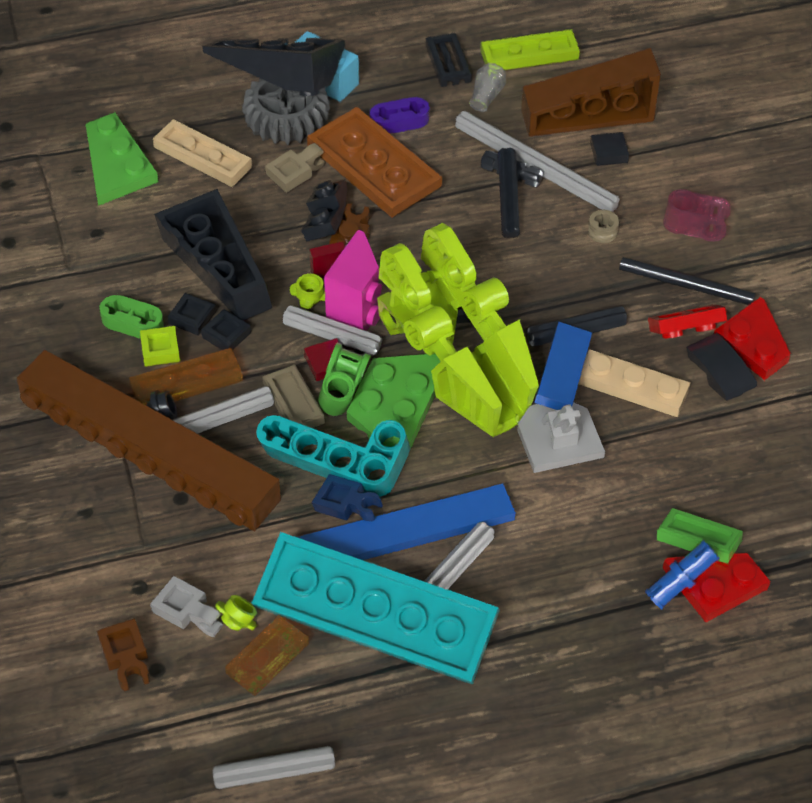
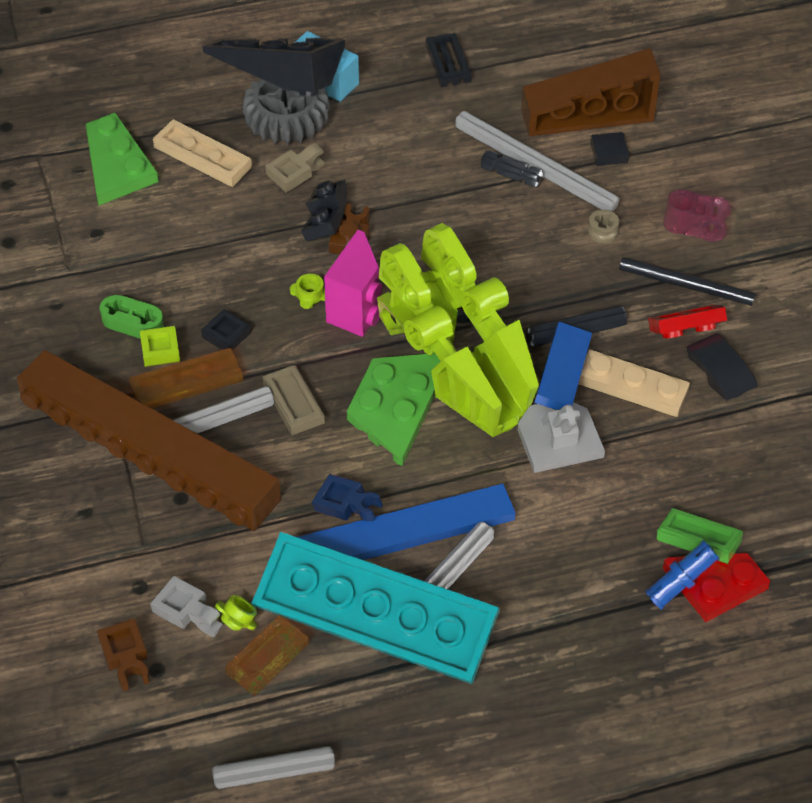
(163, 403): black plate -> none
(191, 314): black tile -> none
(215, 251): black wedge -> none
(319, 357): dark red tile -> none
(324, 257): dark red tile -> none
(331, 329): light grey axle -> none
(331, 449): teal beam -> none
(344, 375): bright green piece -> none
(375, 162): dark orange plate -> none
(400, 114): dark purple beam -> none
(488, 84): clear cone -> none
(508, 193): black axle -> none
(531, 50): lime plate -> none
(756, 339): red wing -> none

